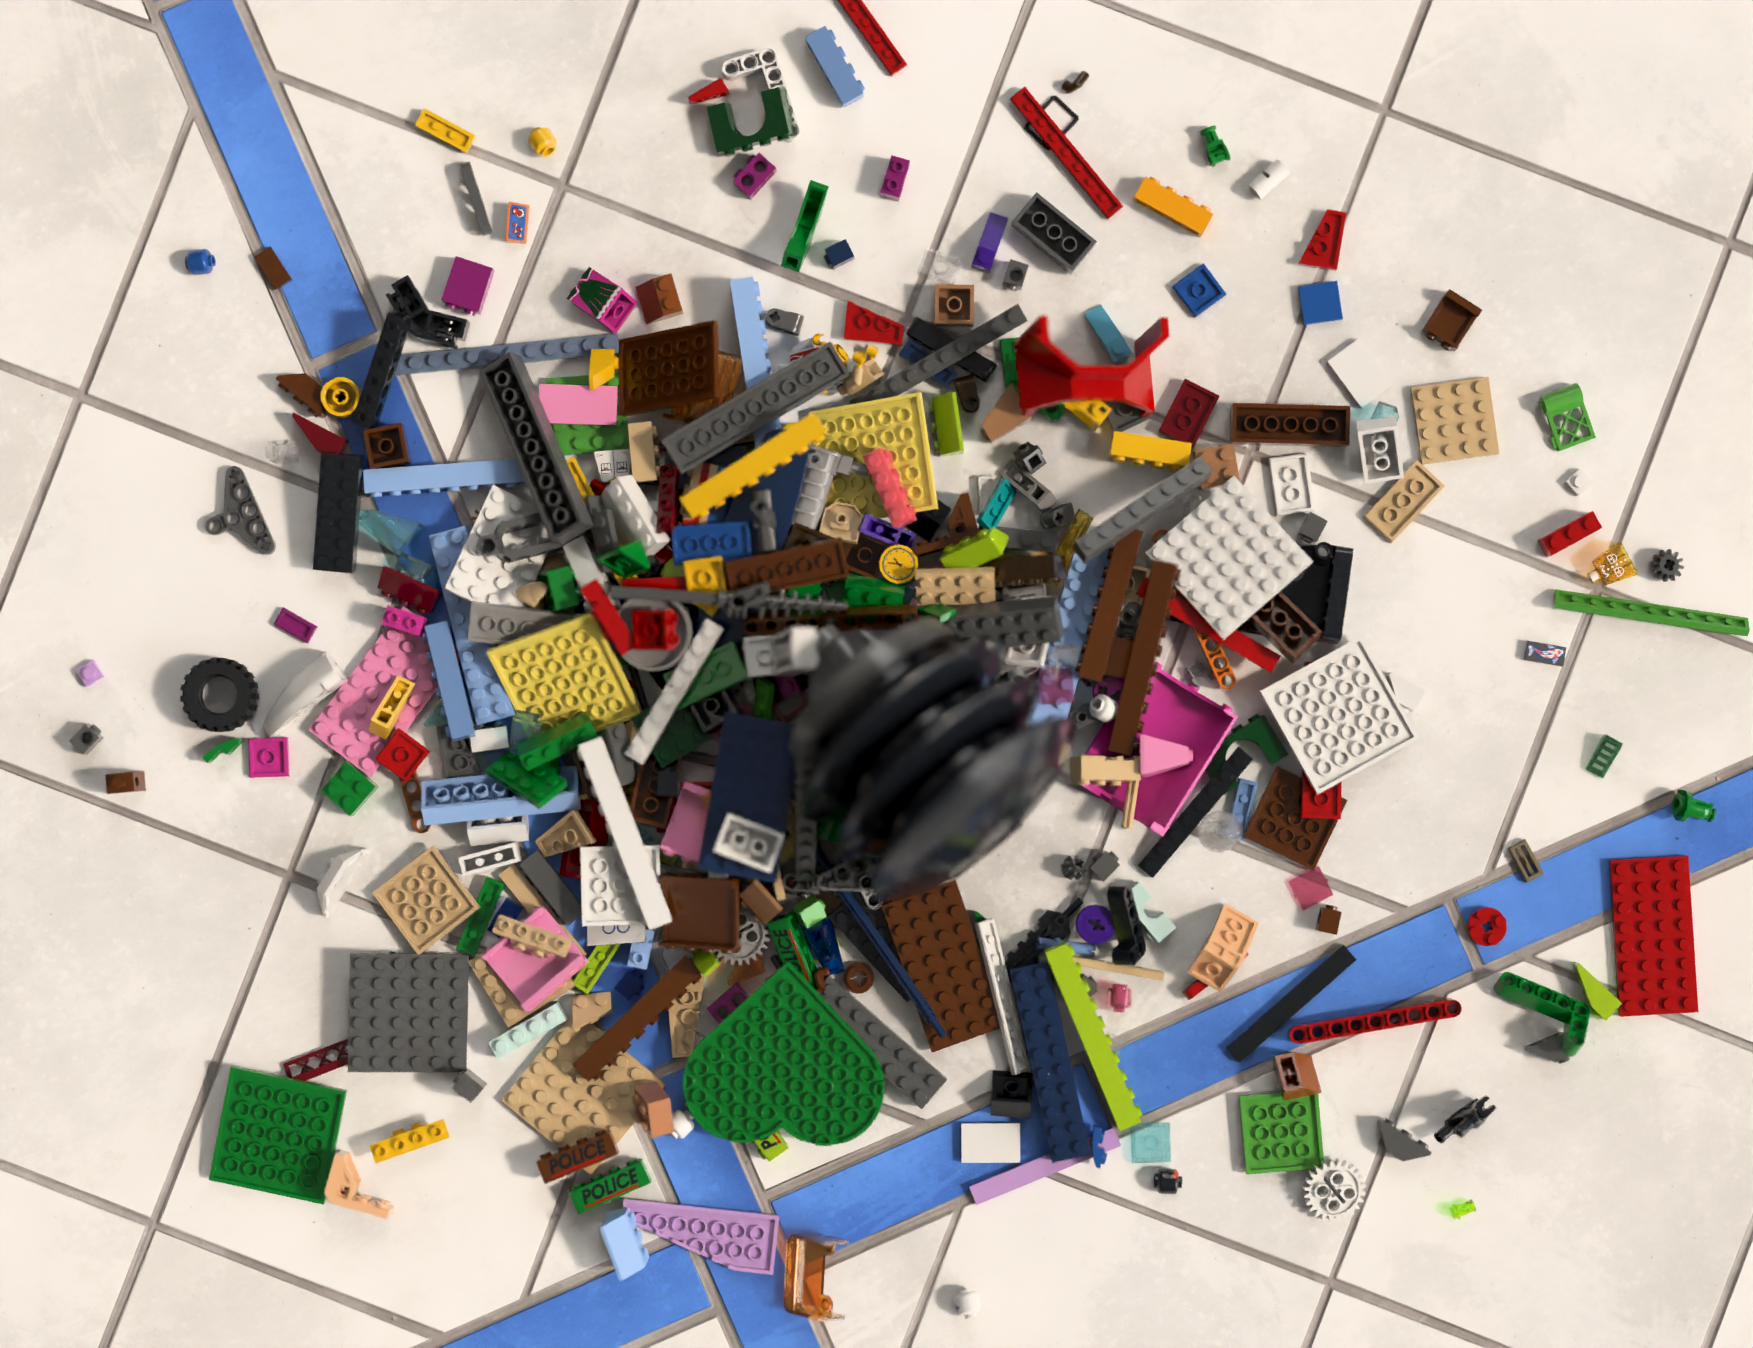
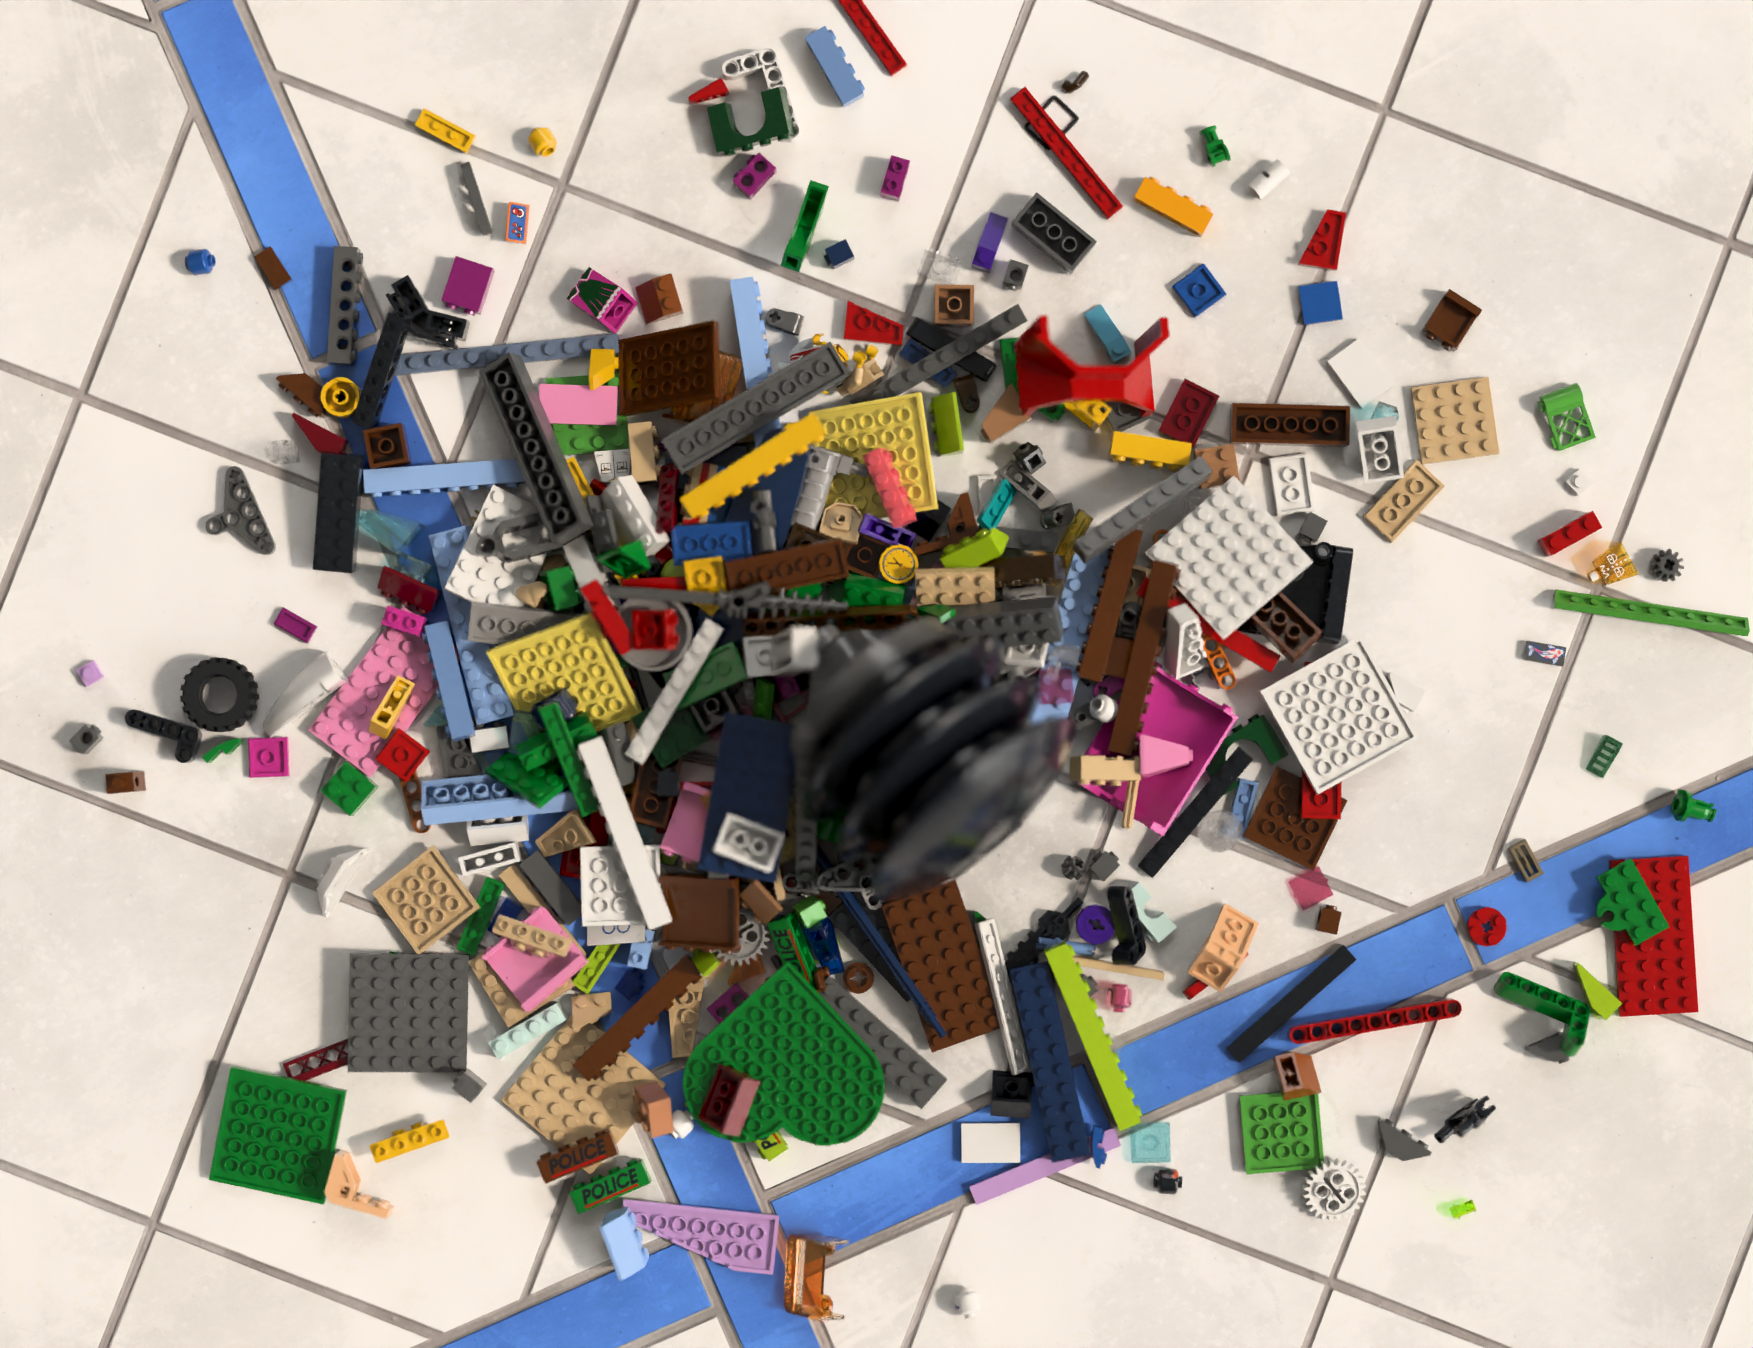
(163, 730): none -> black beam
(342, 256): none -> dark grey brick
(565, 701): none -> brick
(568, 758): none -> green tile
(728, 1100): none -> dark red slope
(1183, 643): none -> white wedge
(1629, 903): none -> green plate

